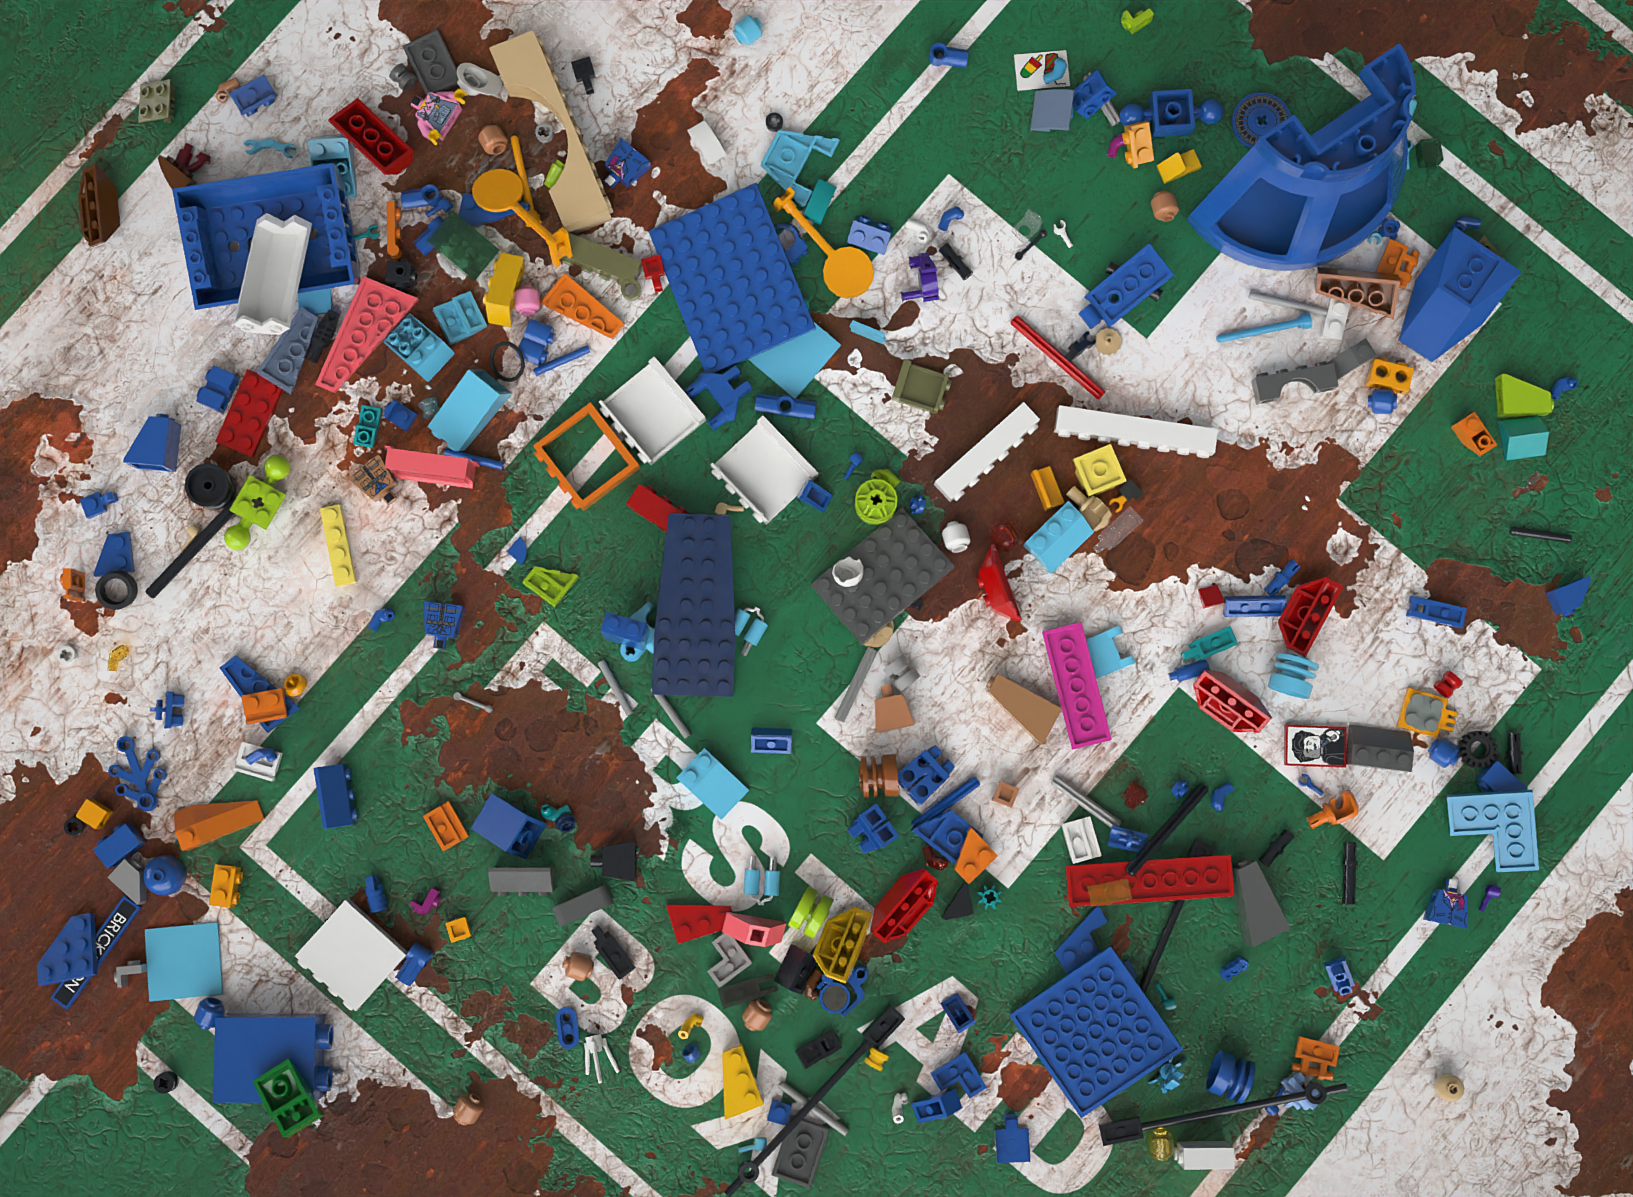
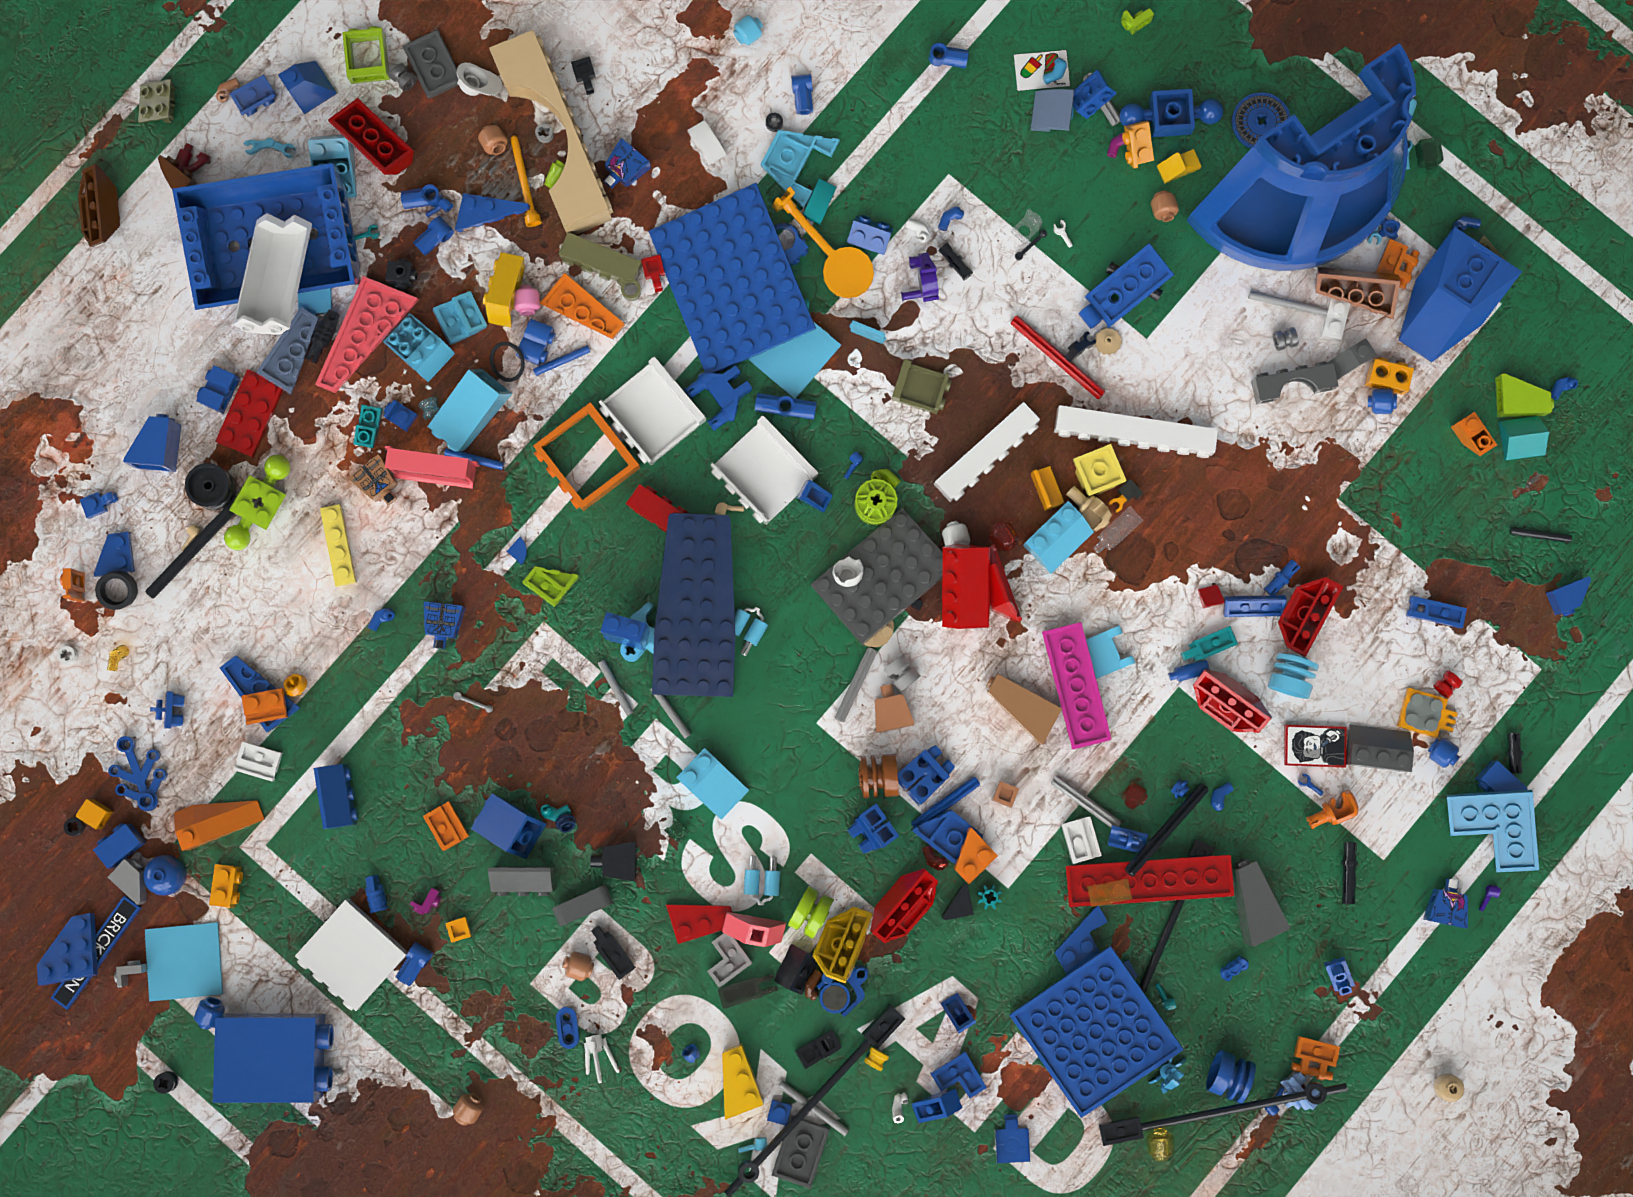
(260, 753): blue arm -> none
(288, 1098): green slope -> none
(307, 85): none -> blue slope
(367, 74): none -> lime window
(394, 232): orange plate -> none
(438, 113): torso -> none
(462, 246): clear green brick -> none
(501, 191): light orange piece -> none
(686, 1027): yellow arm -> none
(757, 1015): nougat head -> none
(771, 740): blue slope -> none
(802, 89): none -> blue piece
(917, 504): blue plate -> none
(966, 586): none -> red slope
(1204, 1155): white brick -> none
(1276, 848): black pin -> none
(1285, 338): none -> flat silver wheel
(1303, 321): dark azure piece -> none
(1486, 740): black tyre -> none

